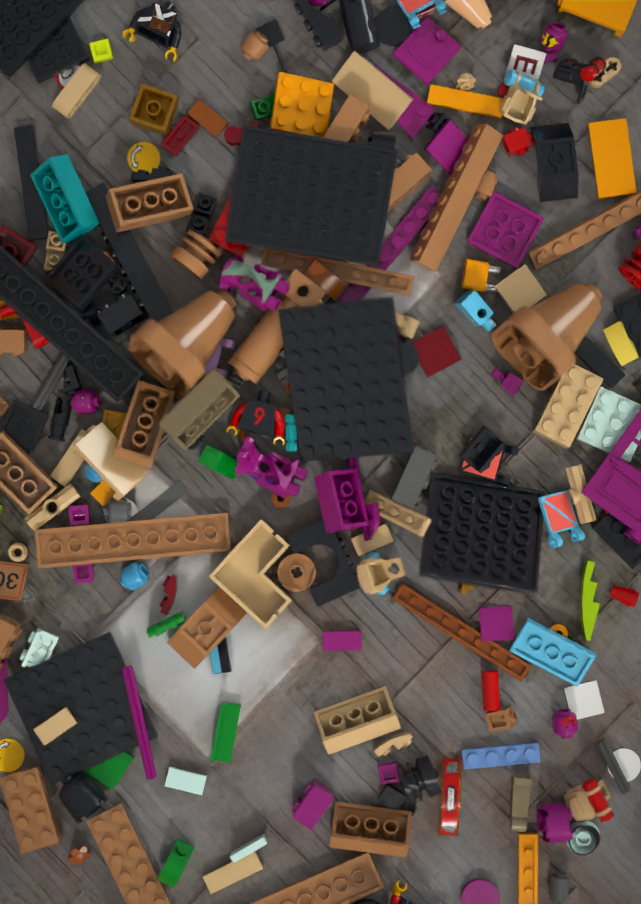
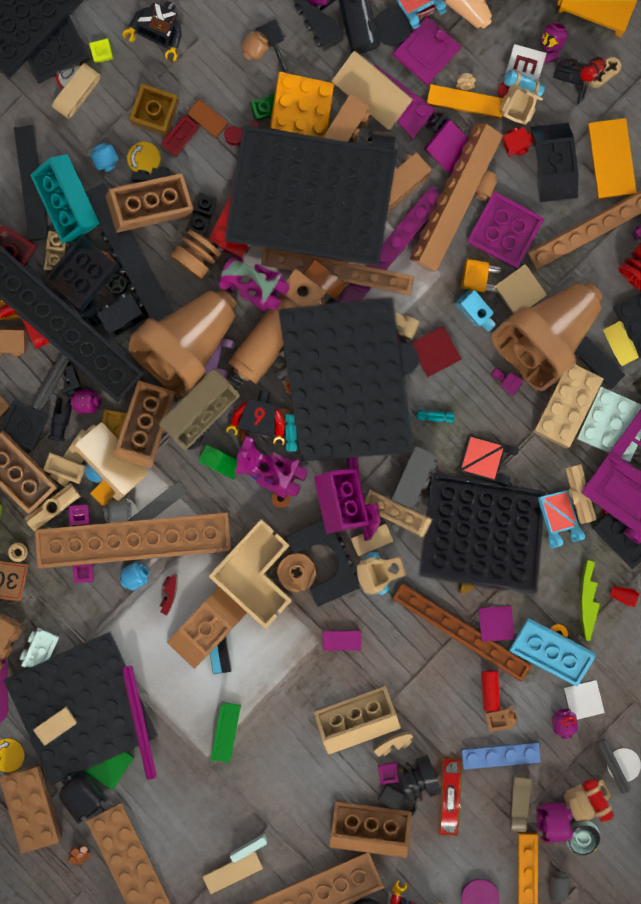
(64, 468): none -> tan tile
(104, 157): none -> dark azure head
(161, 627): green plate -> none
(175, 863): green brick -> none
(185, 780): light aqua tile -> none
(312, 804): magenta brick -> none
(437, 416): none -> teal axle
(482, 450): black bracket -> none

